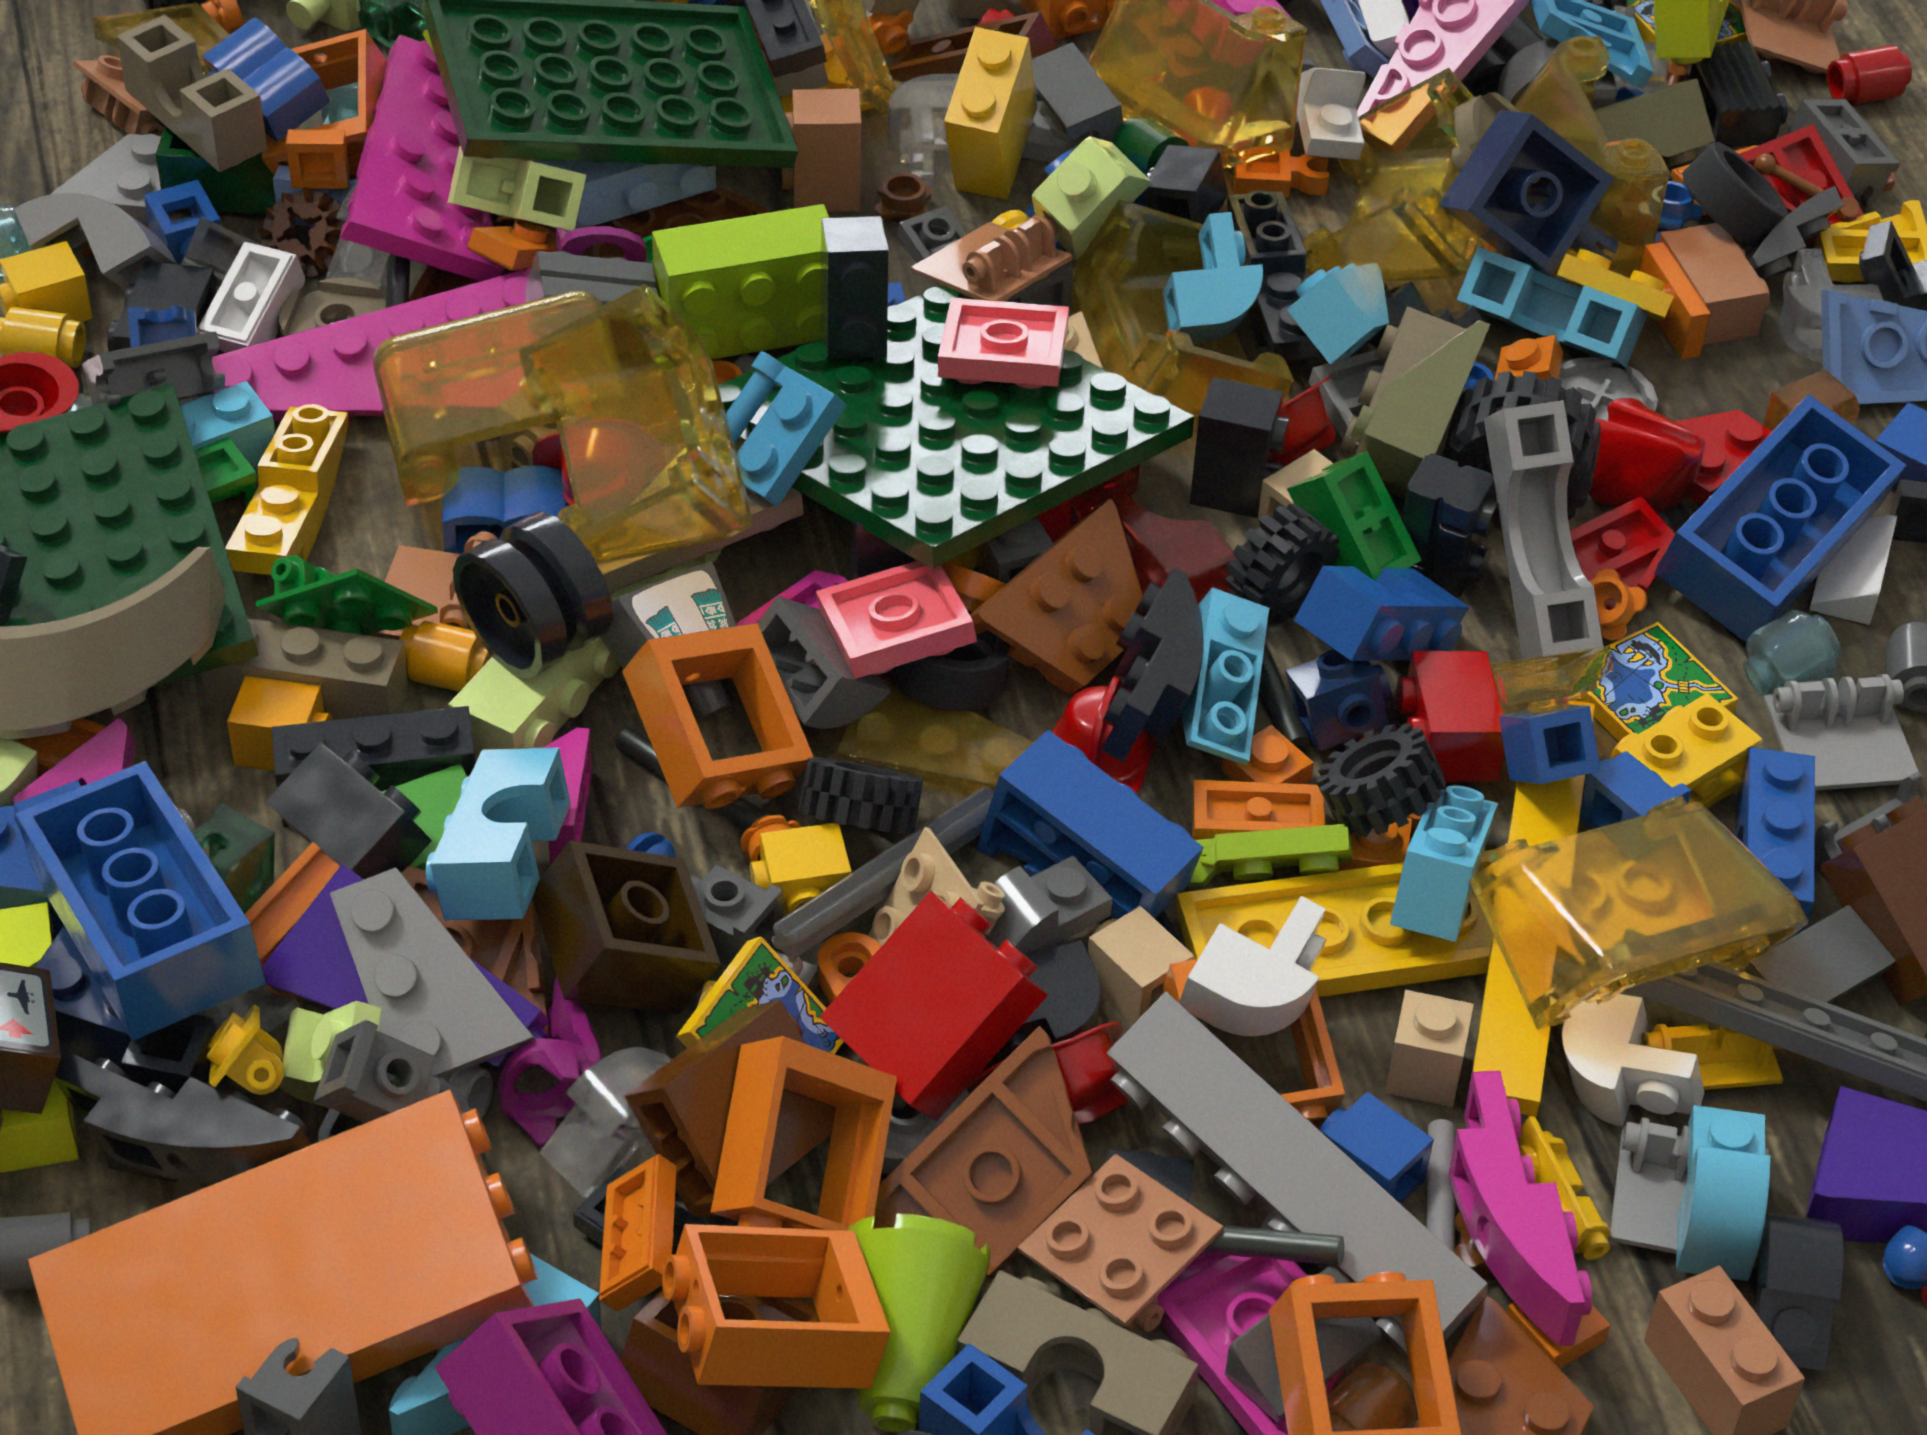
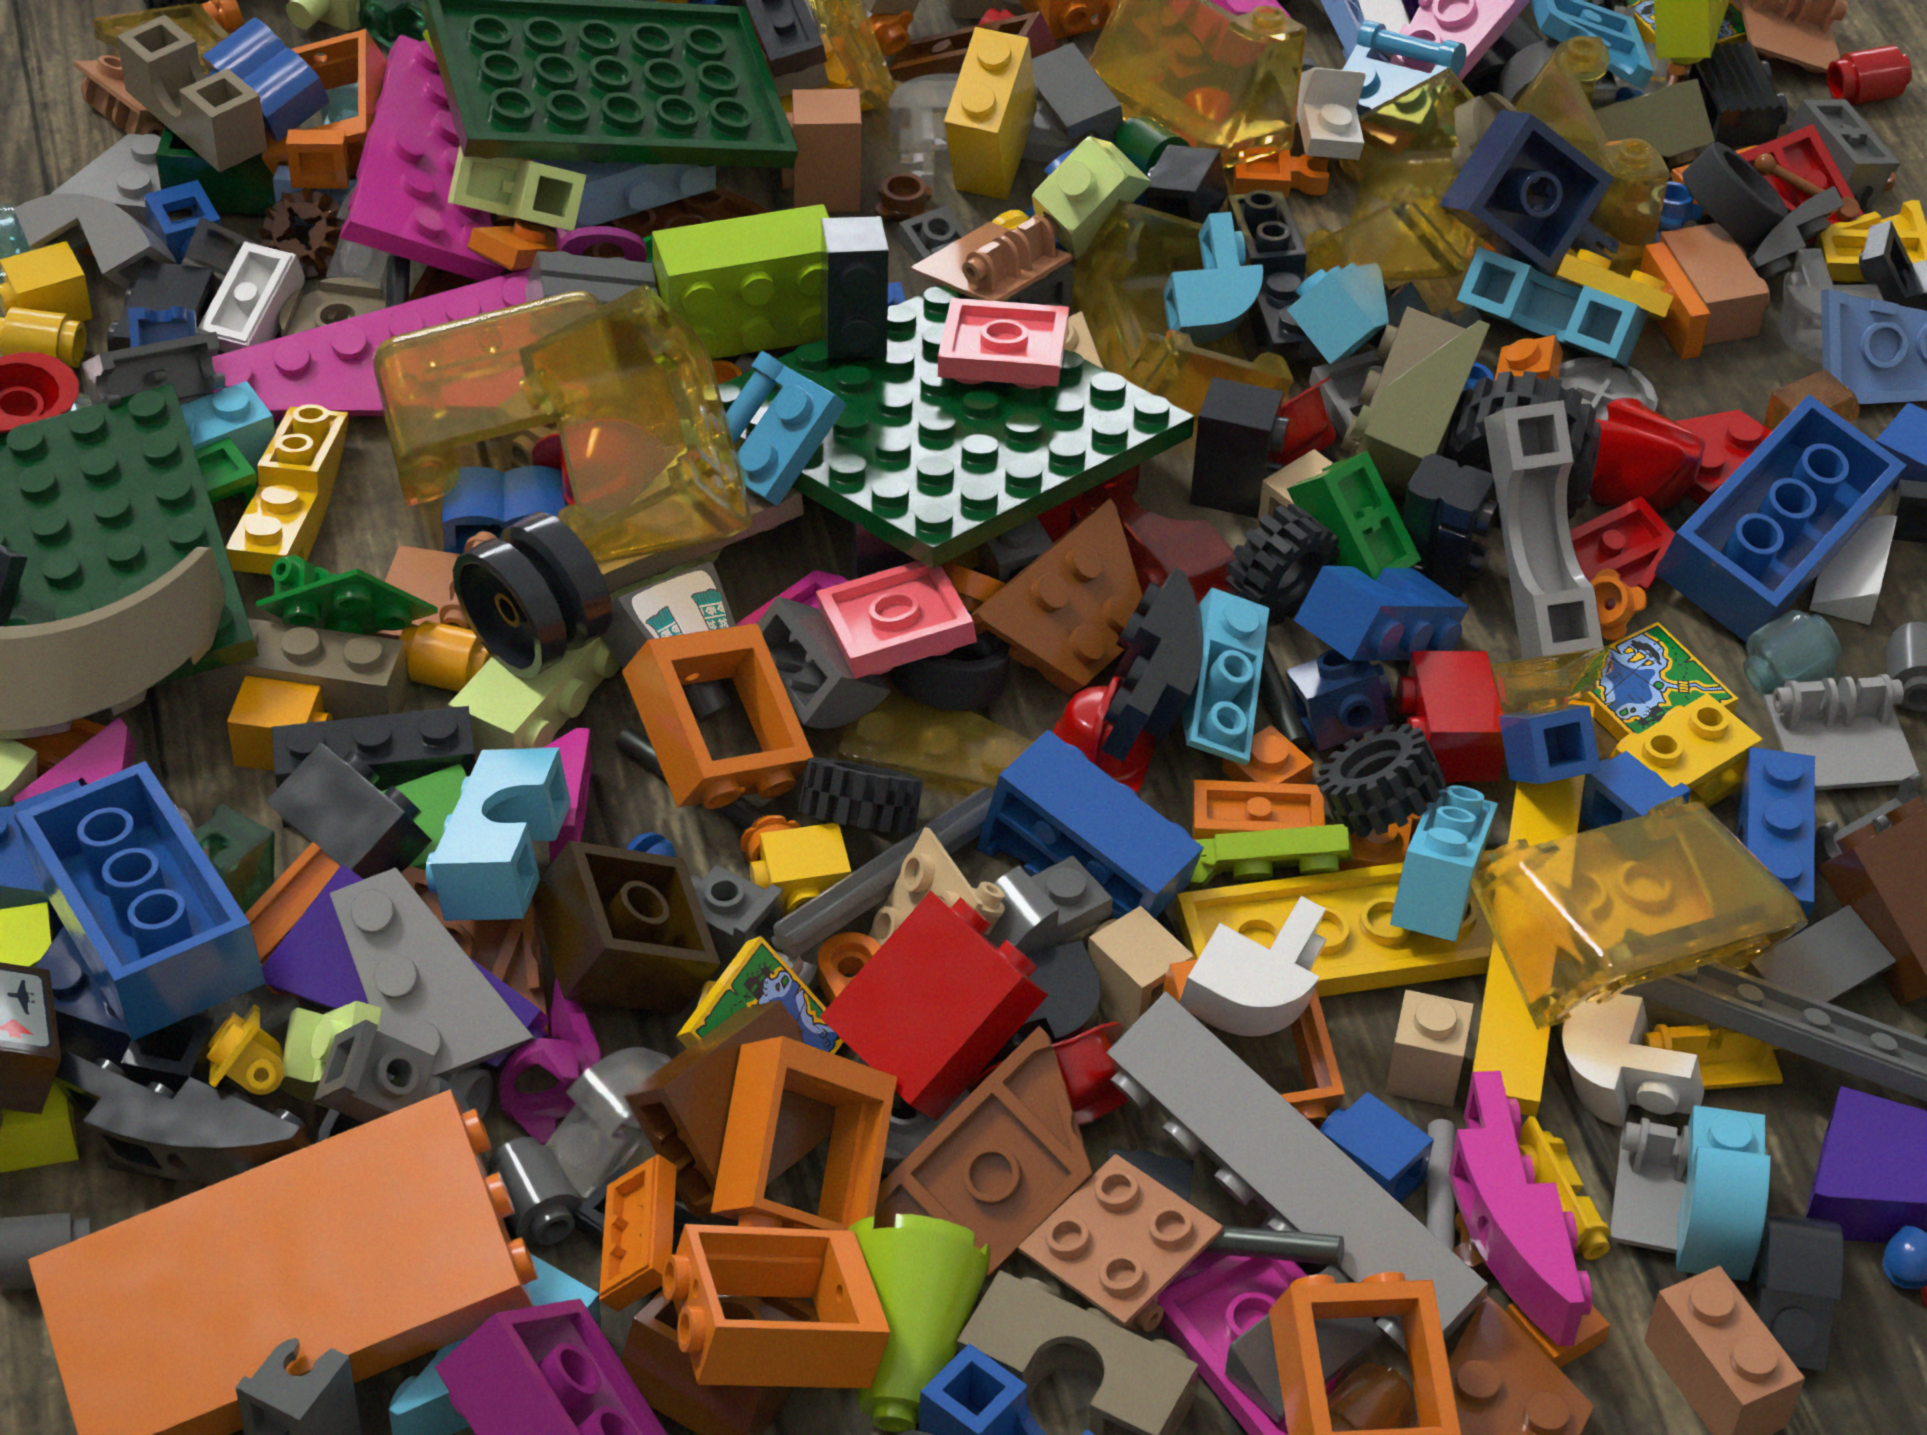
(537, 1189): none -> dark grey brick
(1389, 80): none -> dark azure plate

